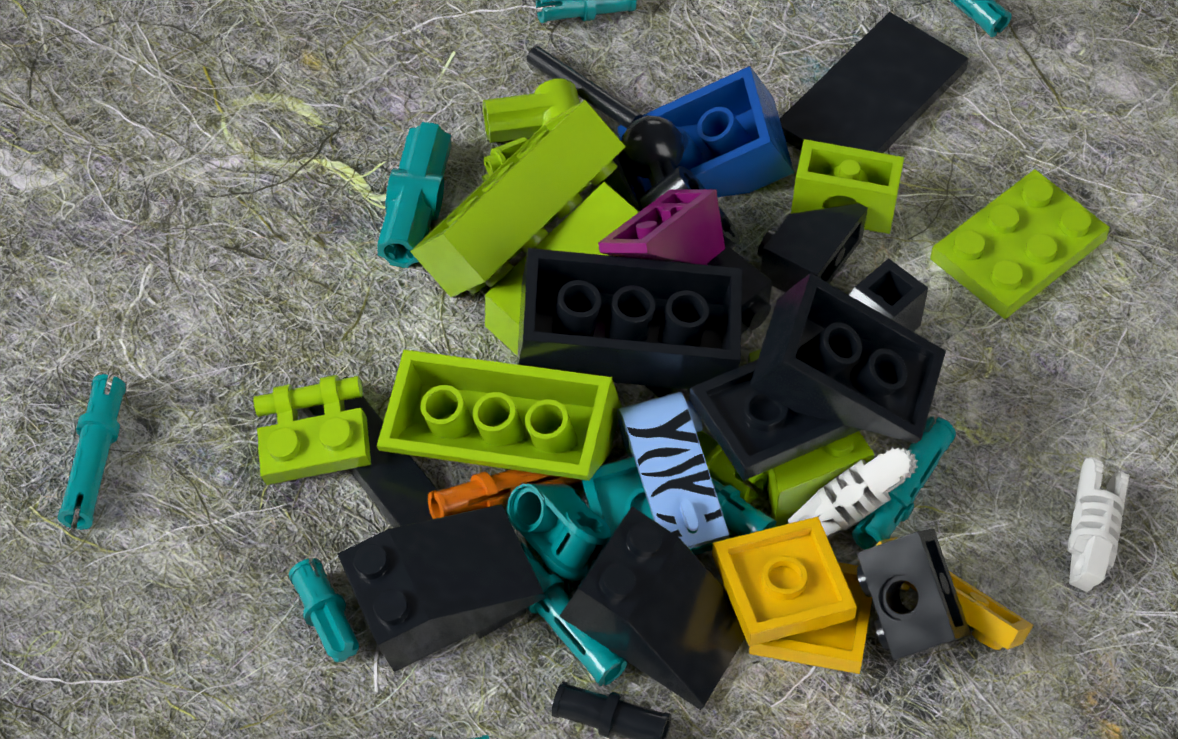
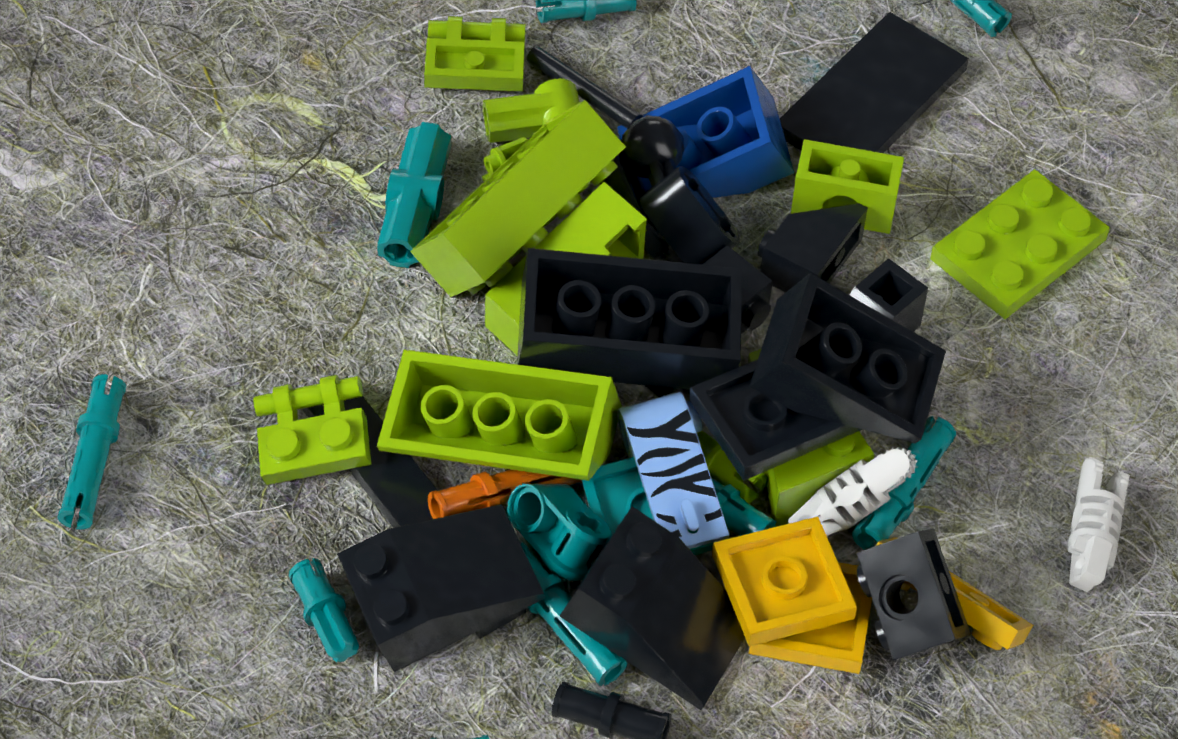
(475, 55): none -> lime plate
(673, 228): magenta slope -> none

